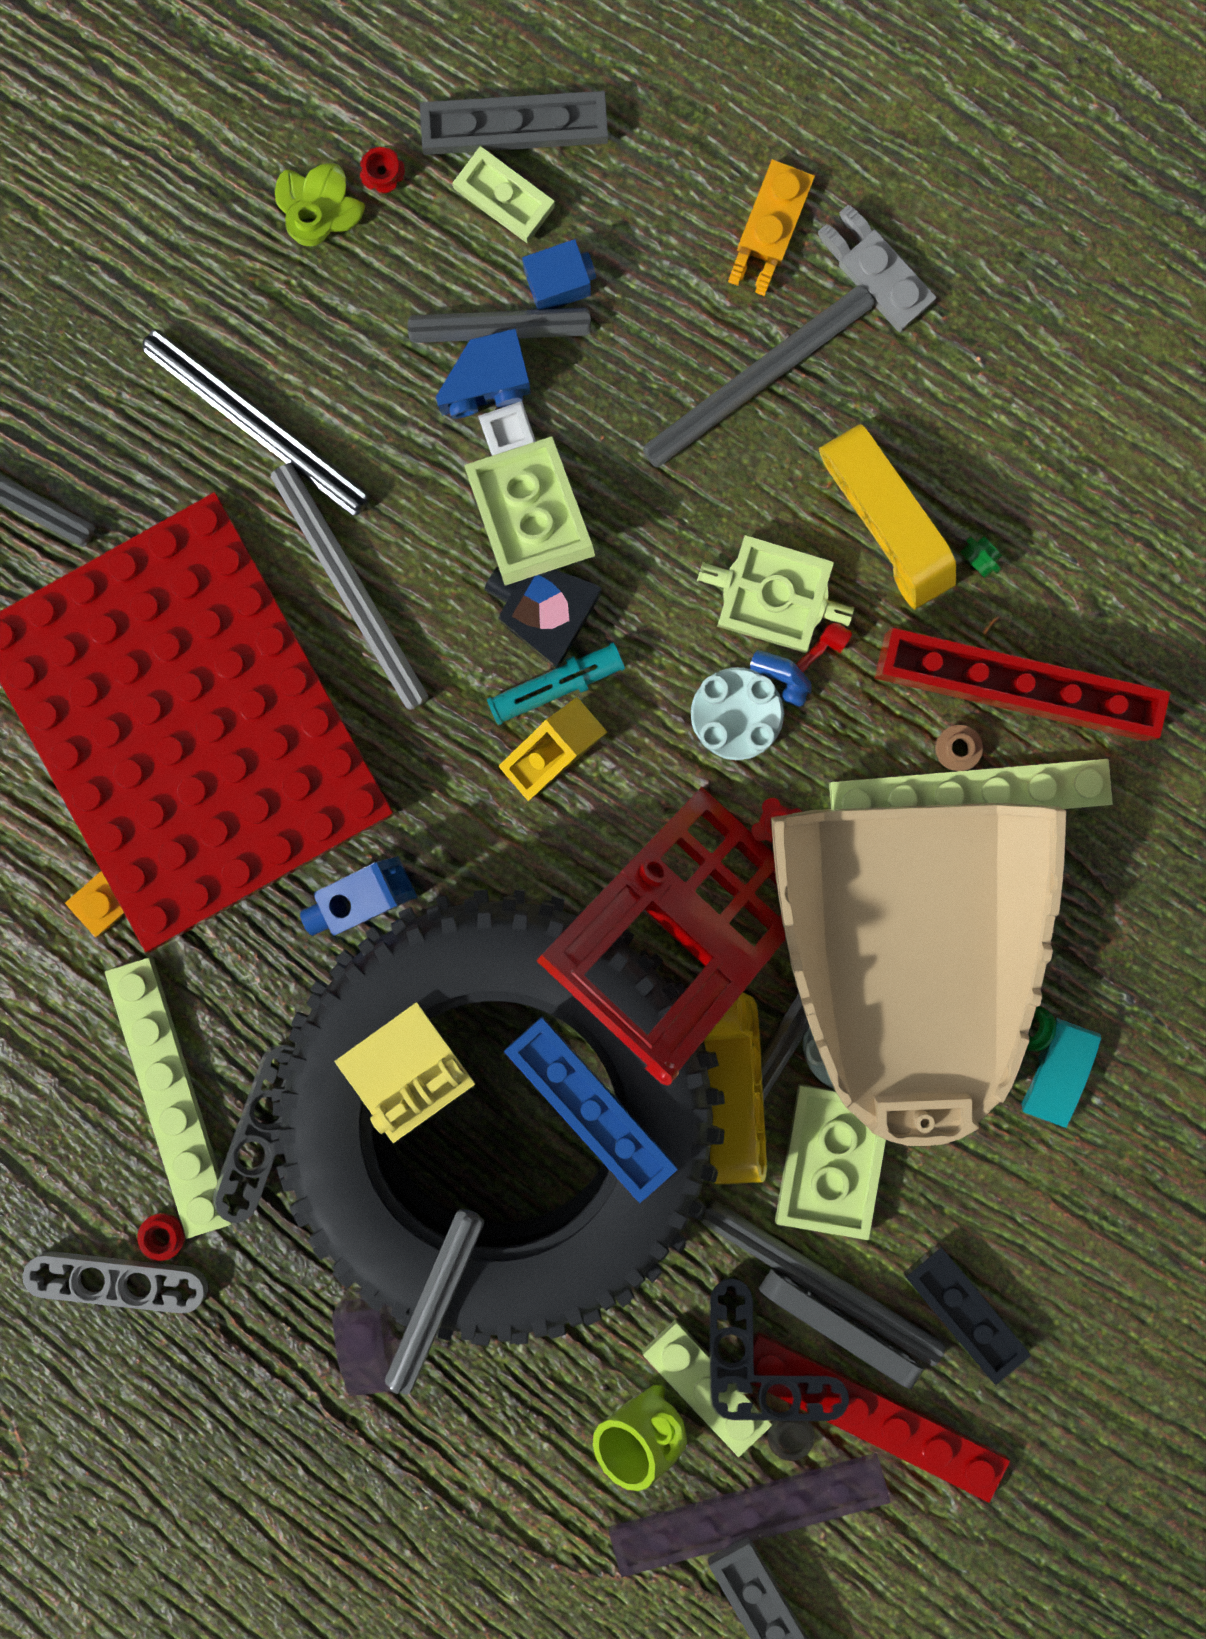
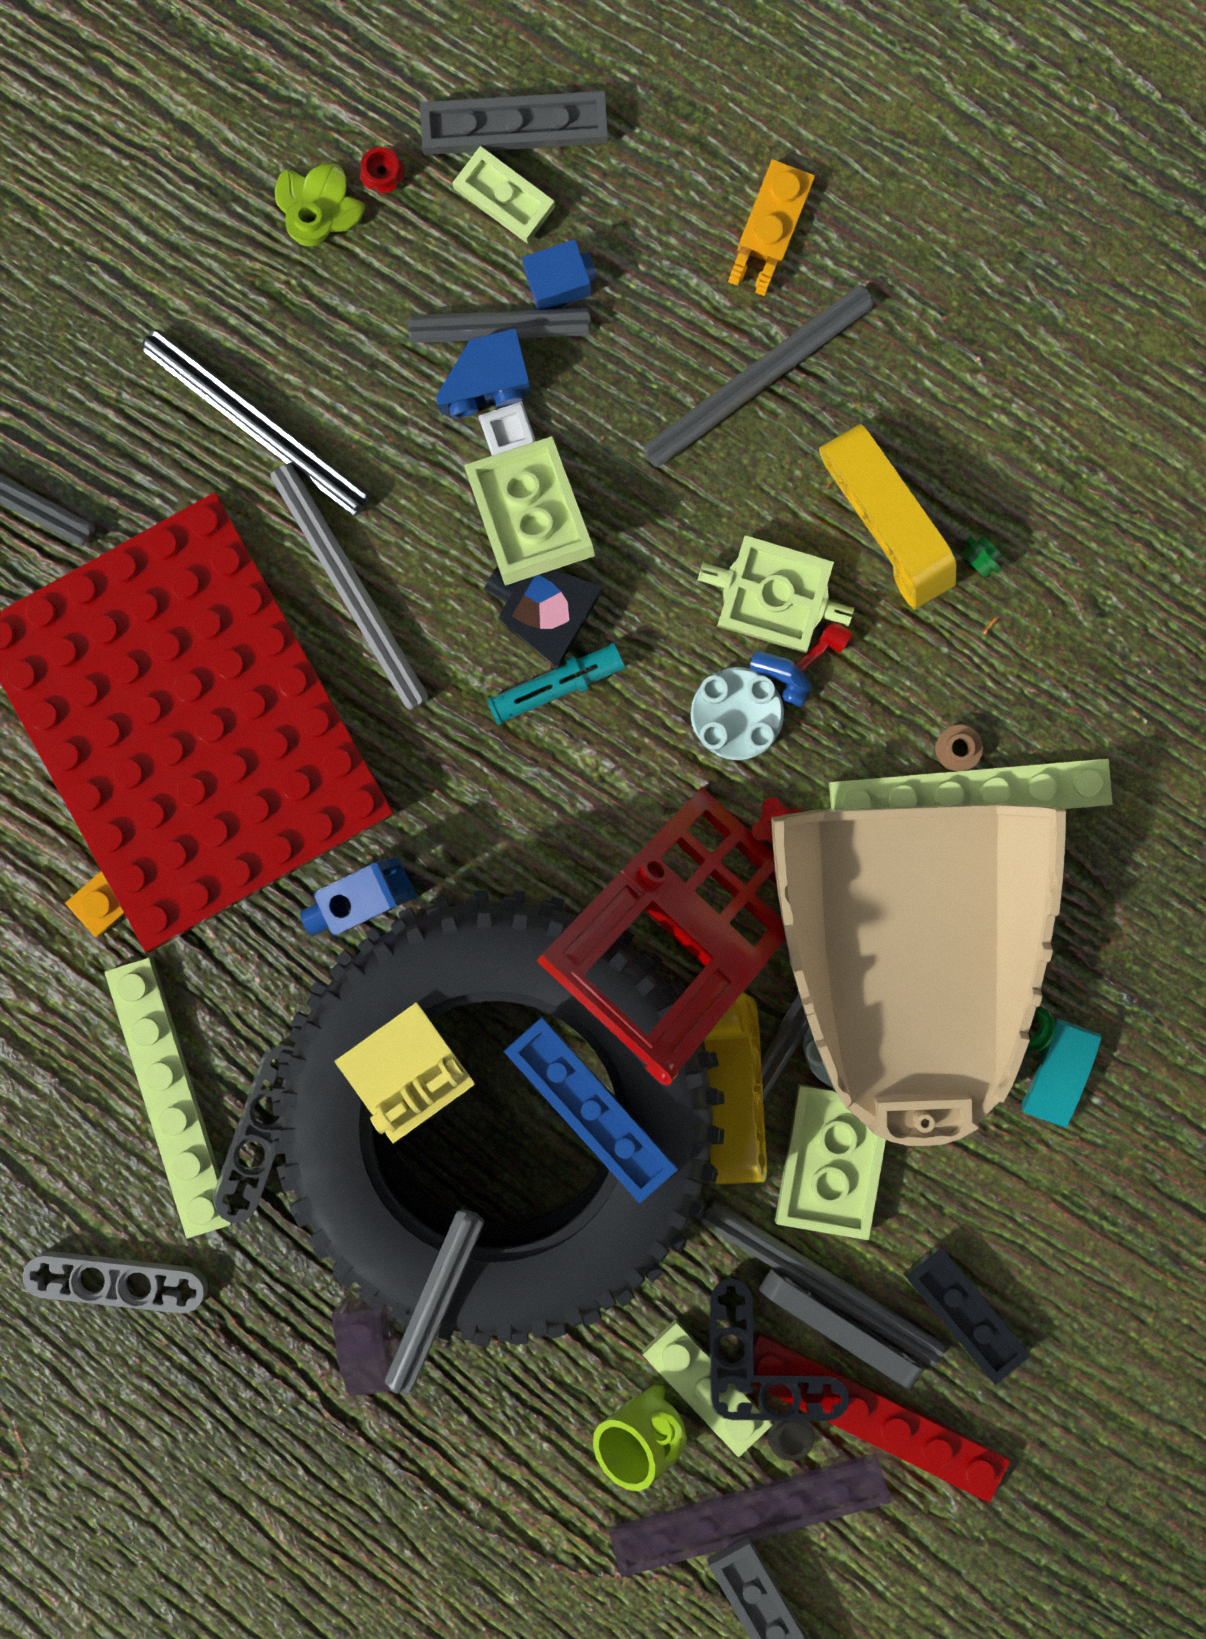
(148, 1242): red plate -> none
(552, 748): yellow slope -> none
(879, 269): light grey hinge -> none
(1022, 685): red brick -> none

